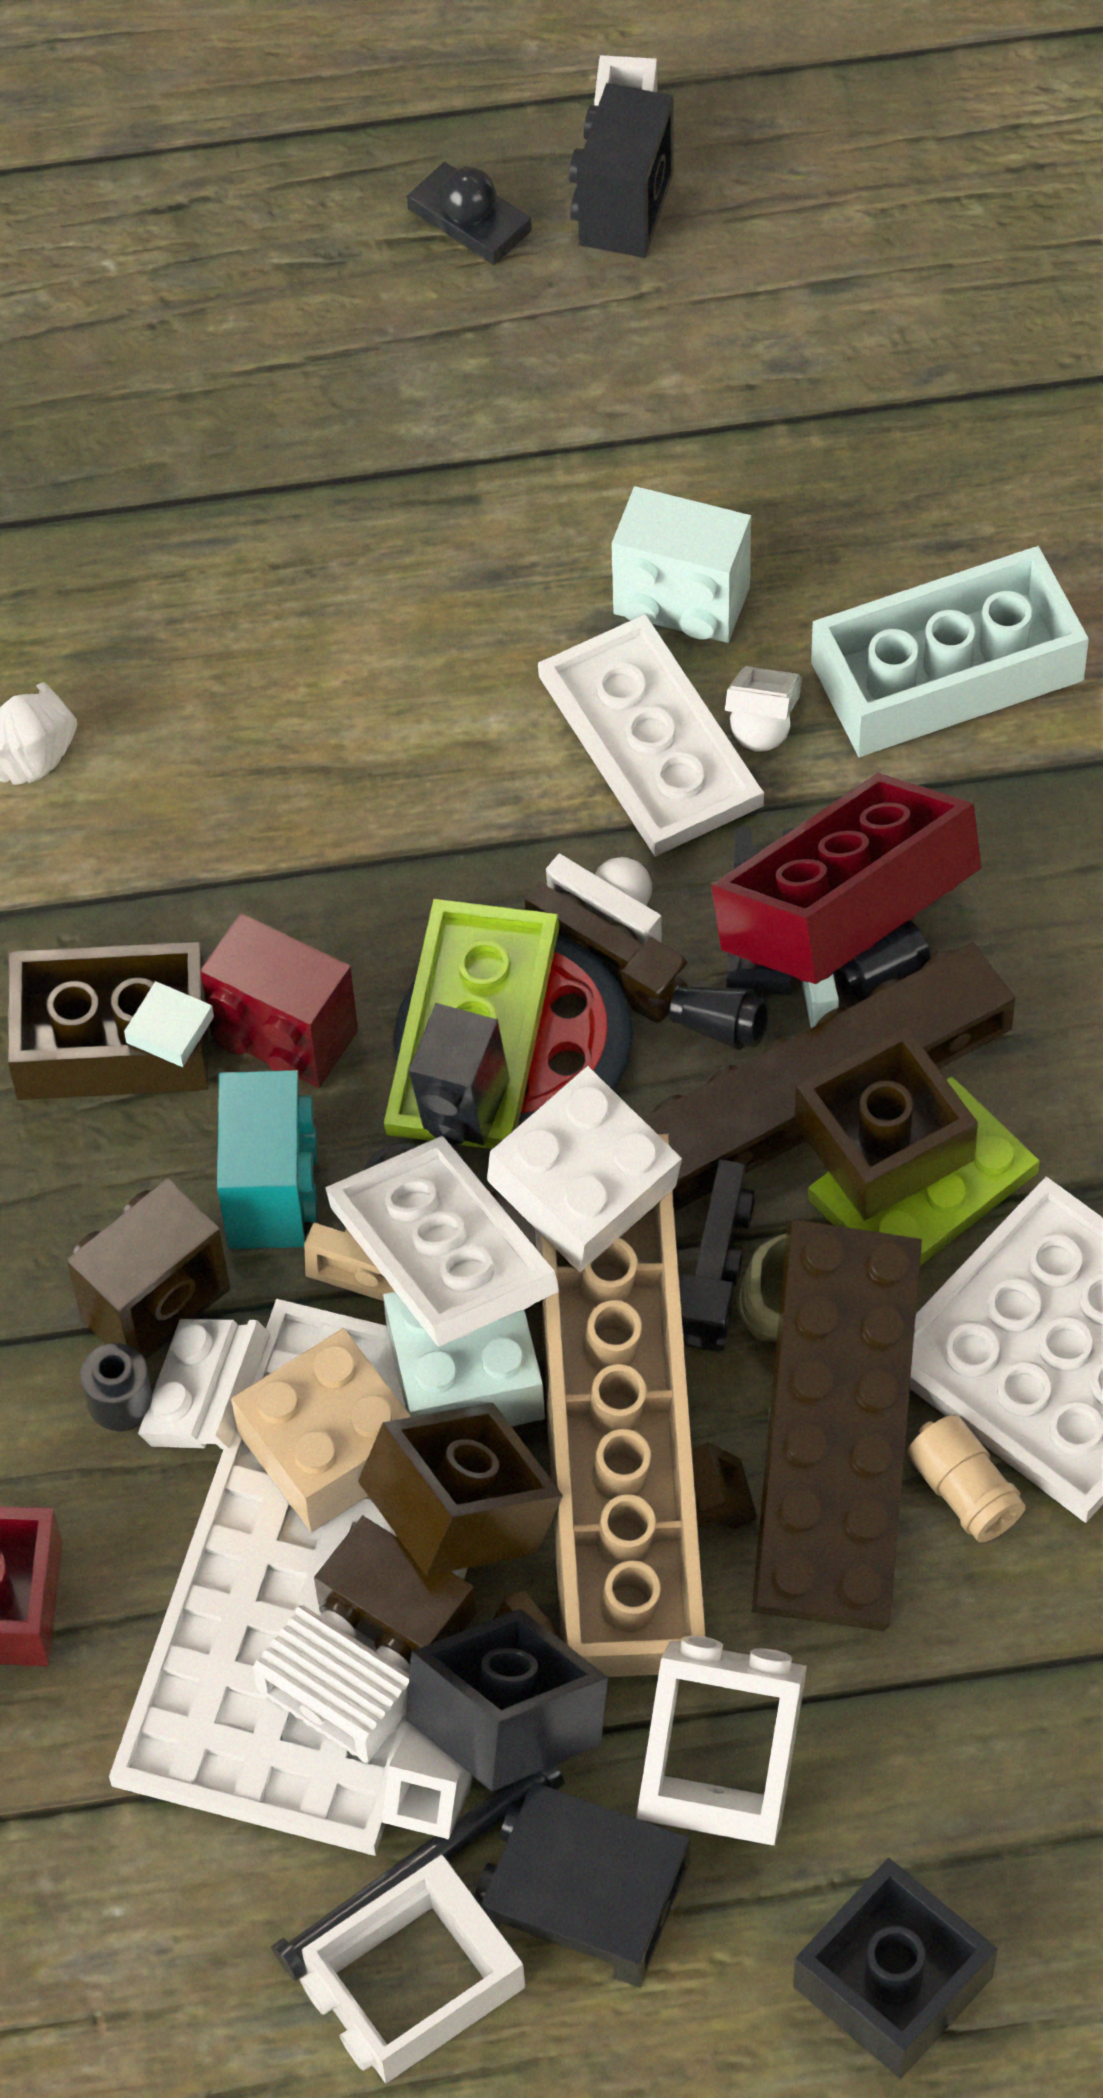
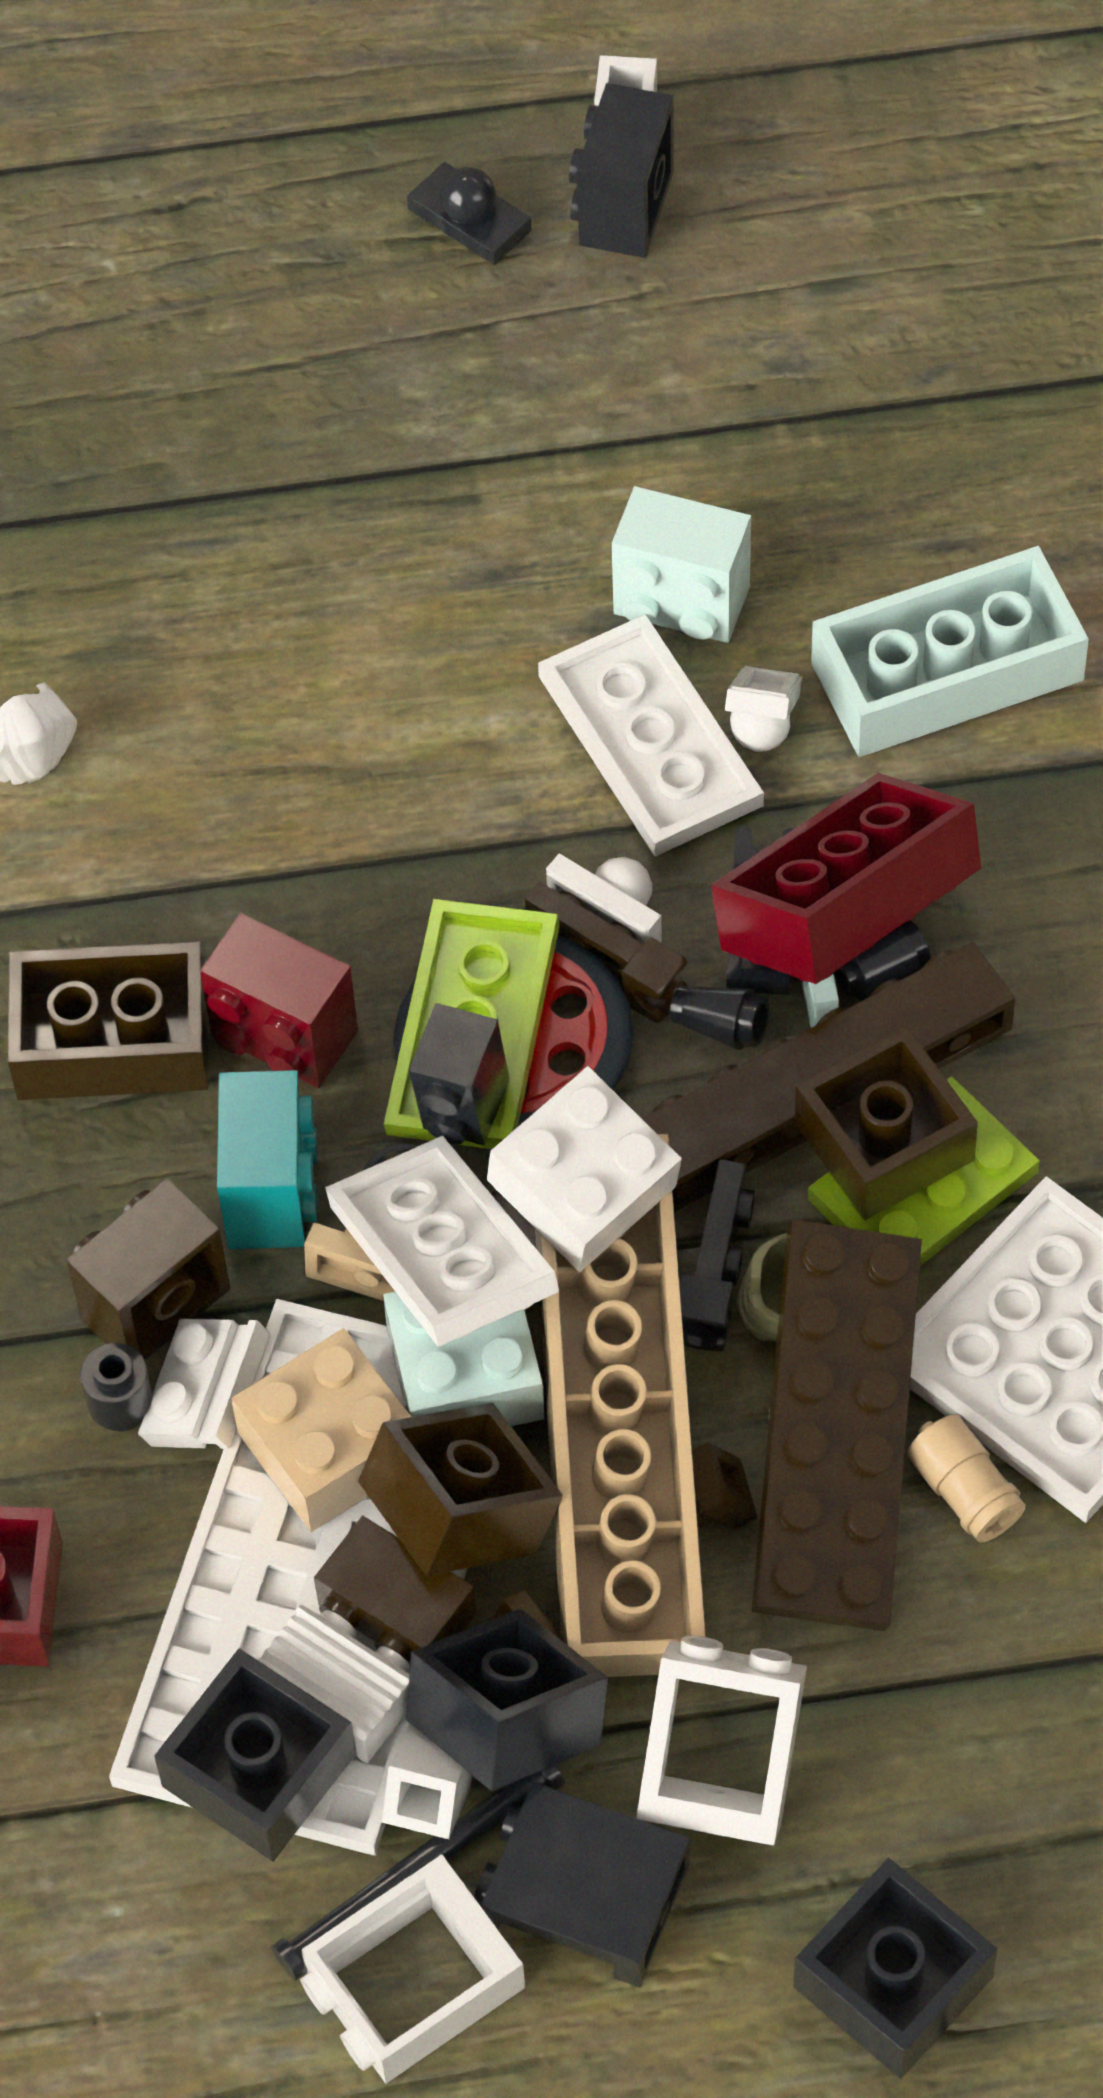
(169, 1024): light aqua tile -> none
(255, 1754): none -> black brick

